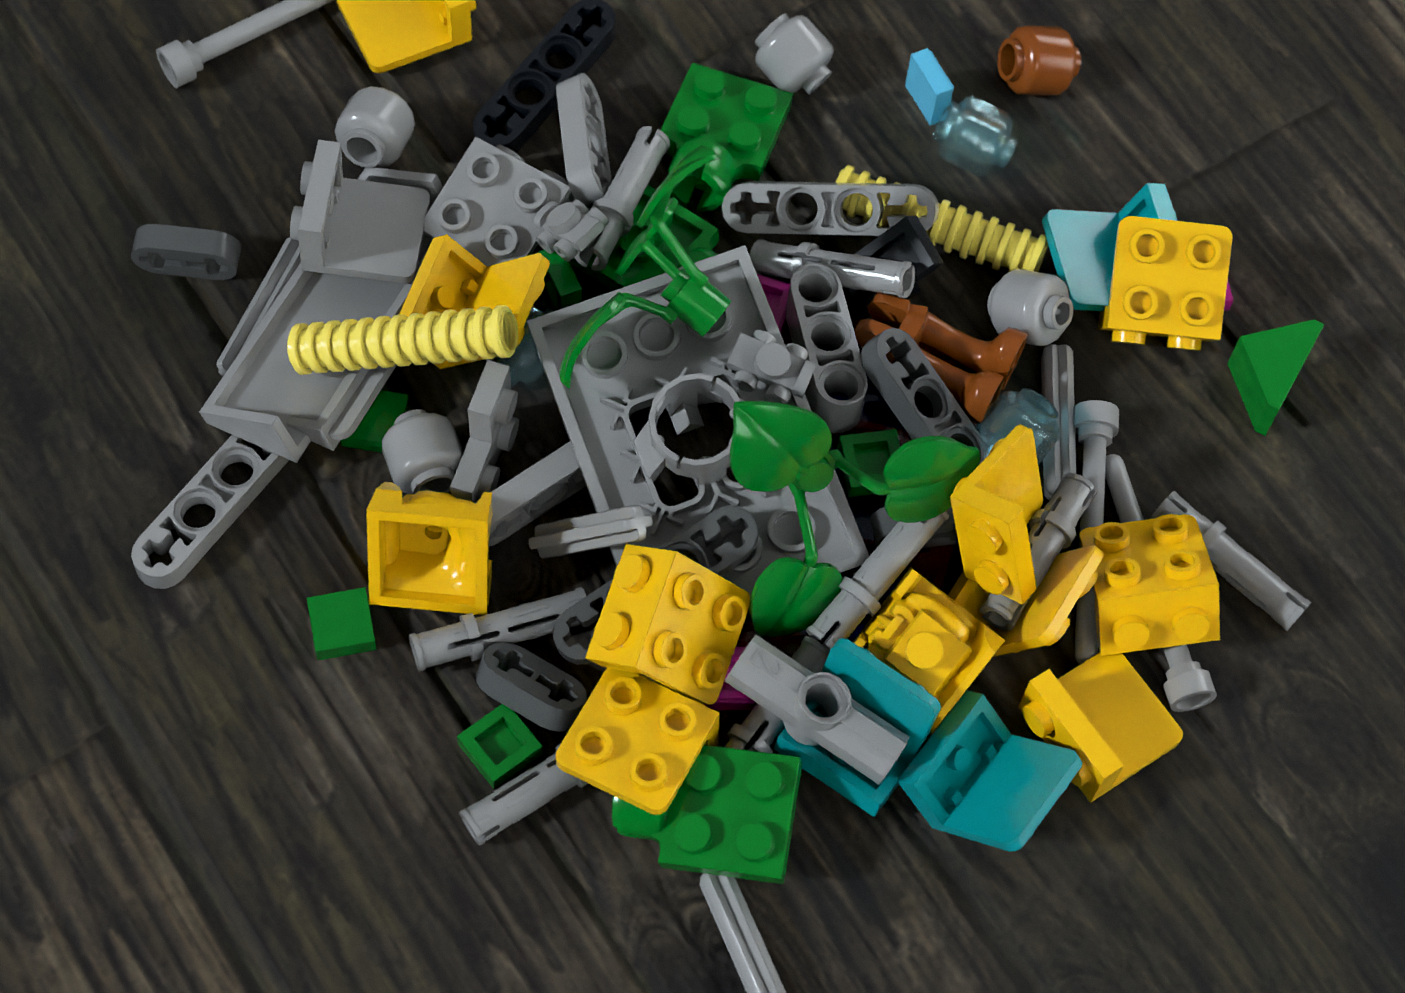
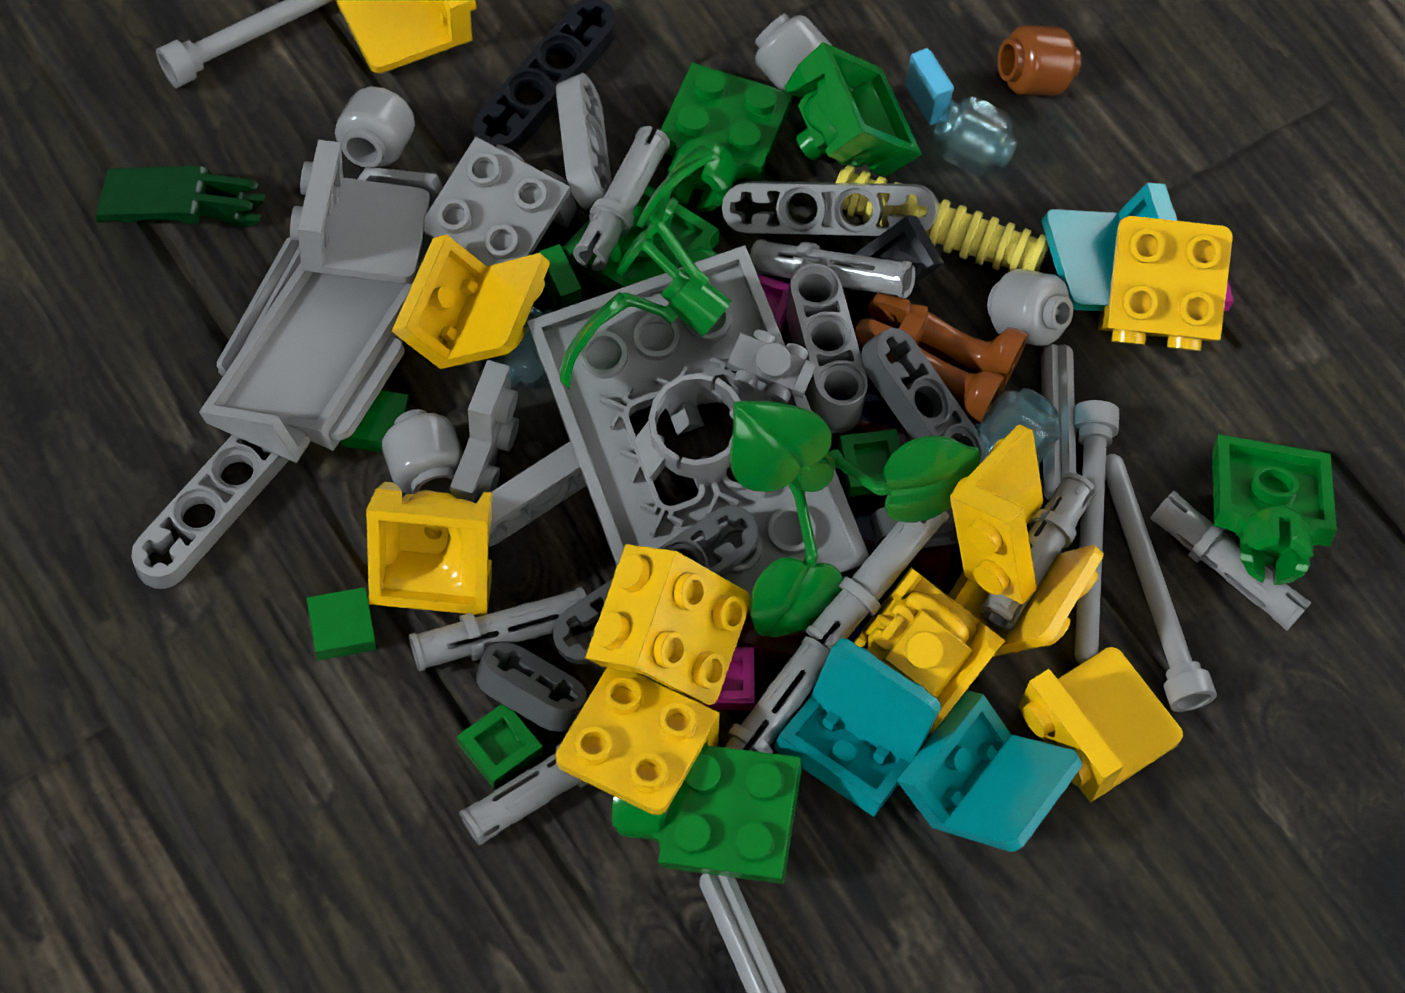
(176, 194): none -> dark green arm
(186, 251): dark grey beam -> none
(403, 340): light yellow piece -> none
(568, 227): light grey piece -> none
(590, 532): light grey axle -> none
(849, 730): light grey piece -> none
(850, 112): none -> green brick
(1153, 585): yellow bracket -> none
(1267, 366): green slope -> none
(1274, 502): none -> green plate

